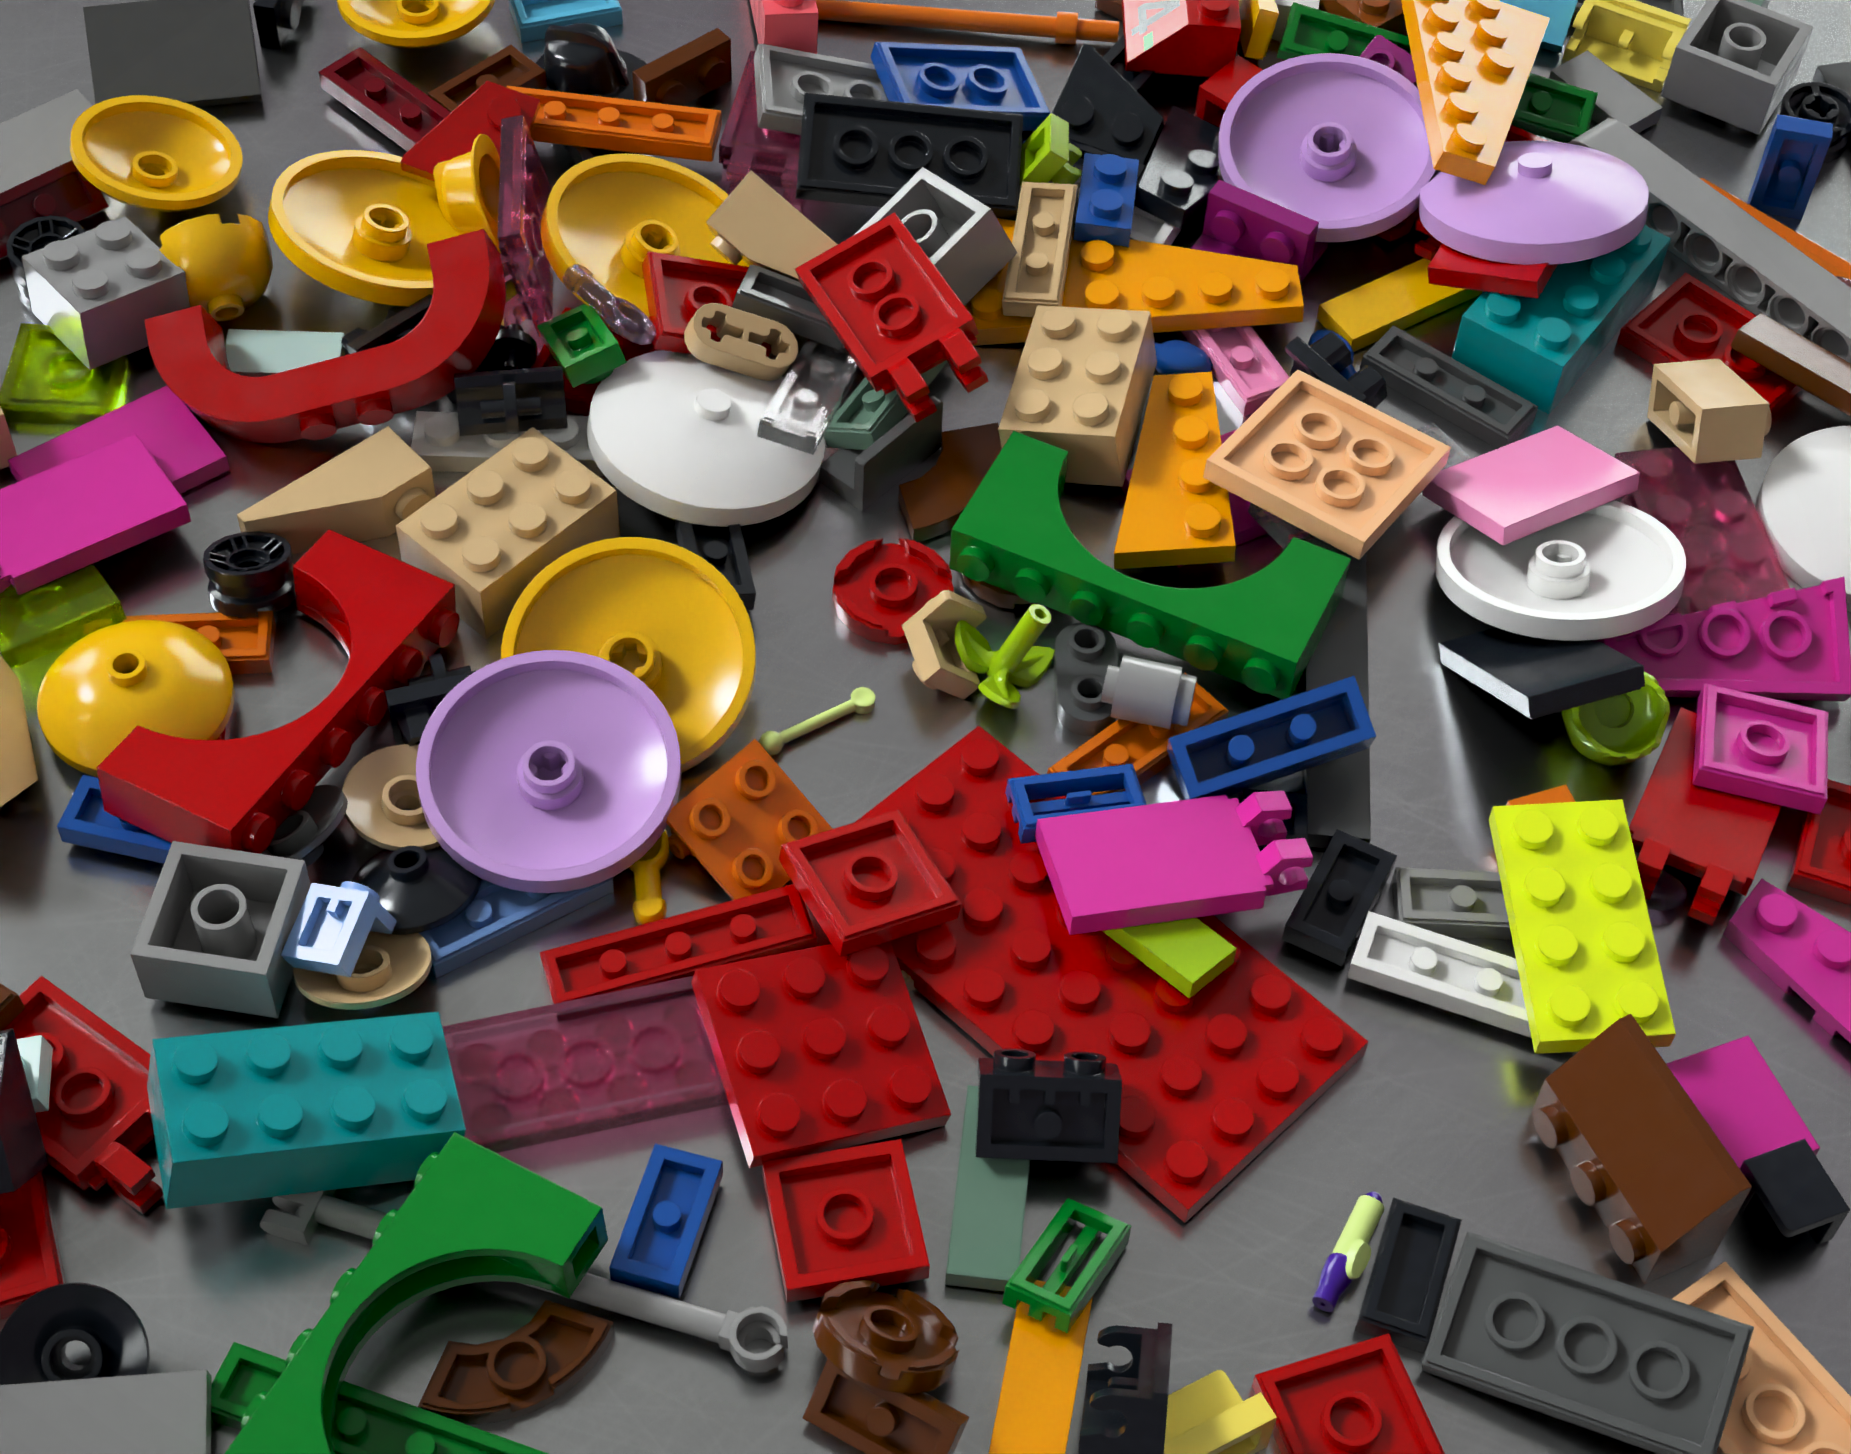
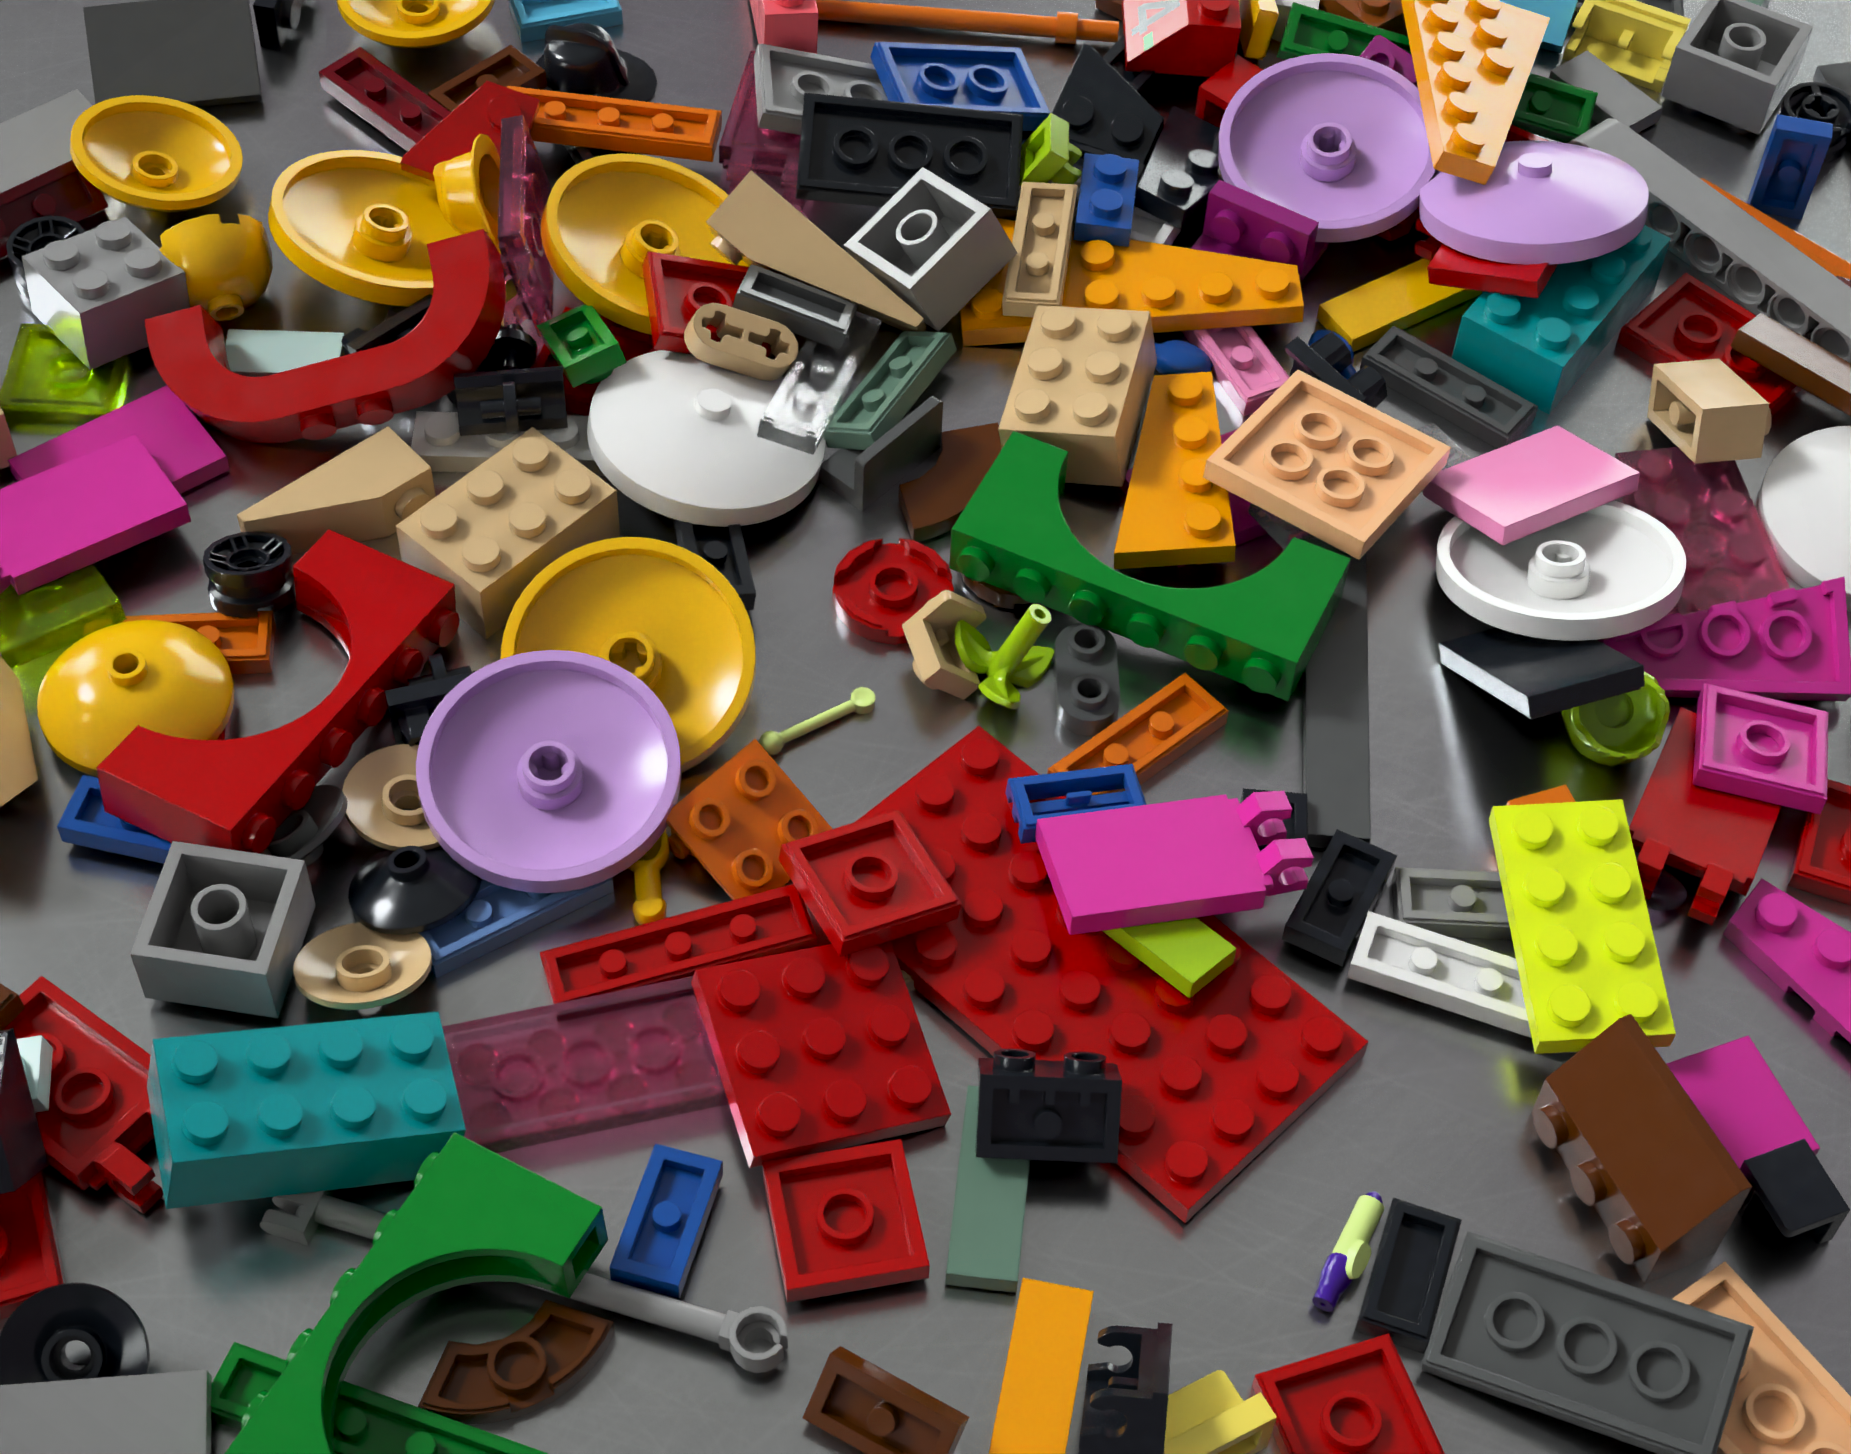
(335, 927): light blue bracket -> none
(617, 313): piece -> none
(686, 71): reddish brown plate -> none
(886, 1339): reddish brown tile -> none
(894, 312): red tile -> none
(1047, 1298): green tile -> none
(1149, 692): light grey brick -> none
(1272, 741): blue brick -> none

